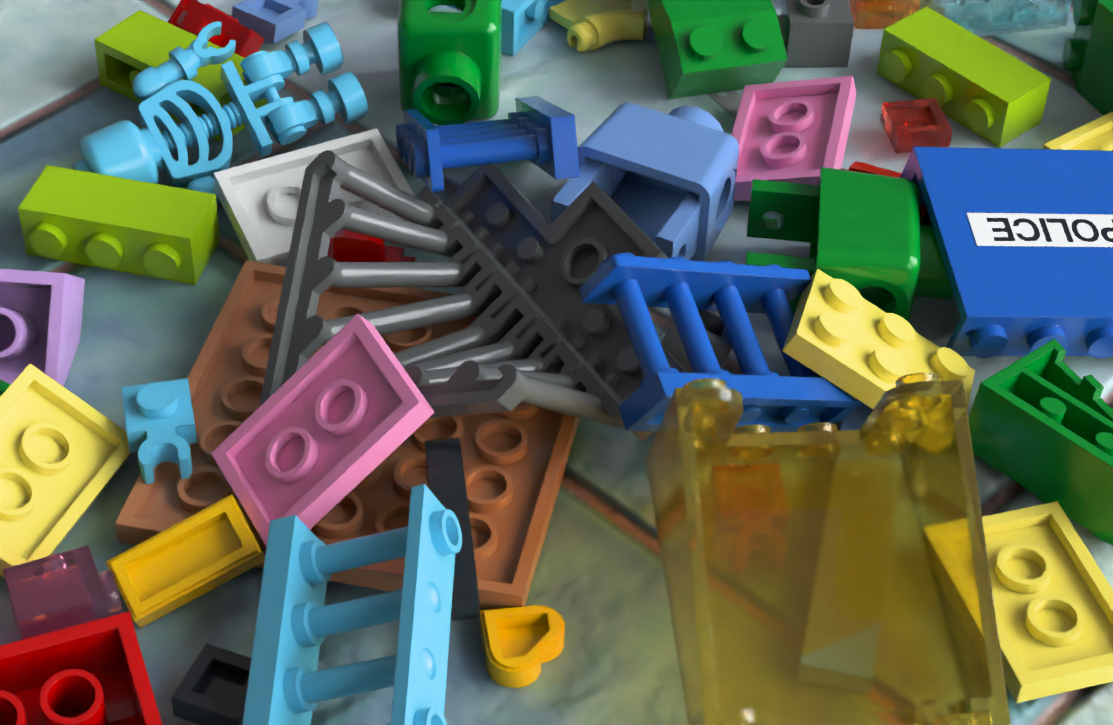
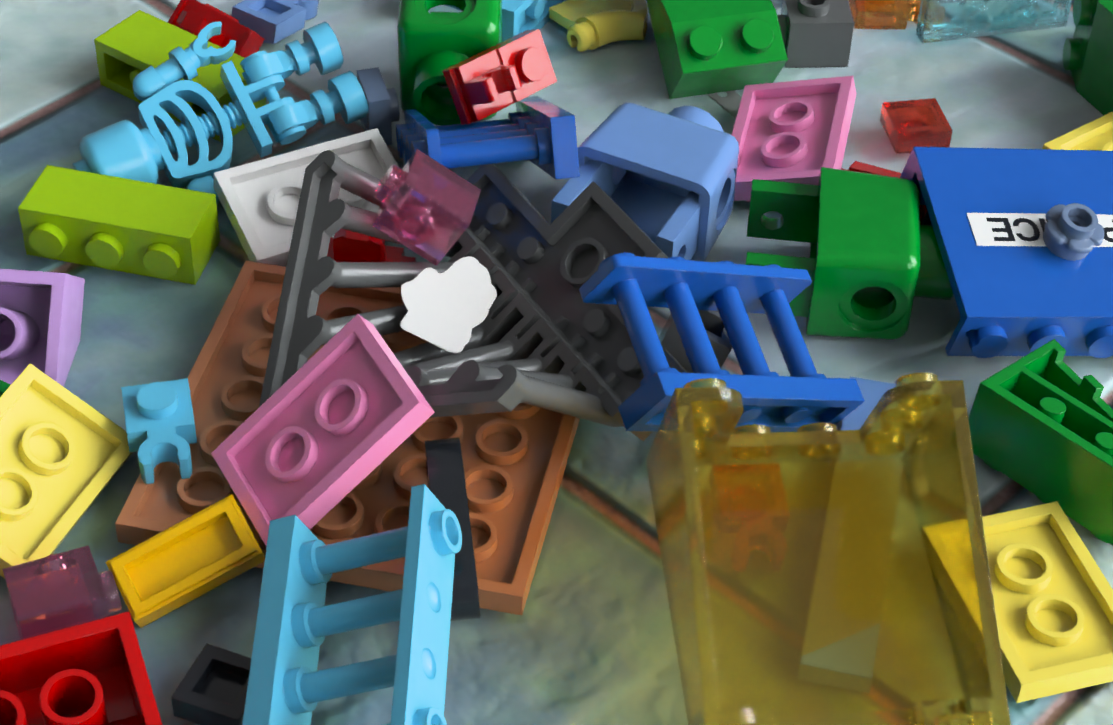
(382, 103): none -> sand blue plate
(424, 206): none -> clear pink brick
(448, 303): none -> white sticker
(500, 76): none -> plate
(519, 642): yellow tile -> none
(861, 344): light yellow plate -> none
(965, 74): lime brick -> none
(1072, 231): none -> sand blue plate

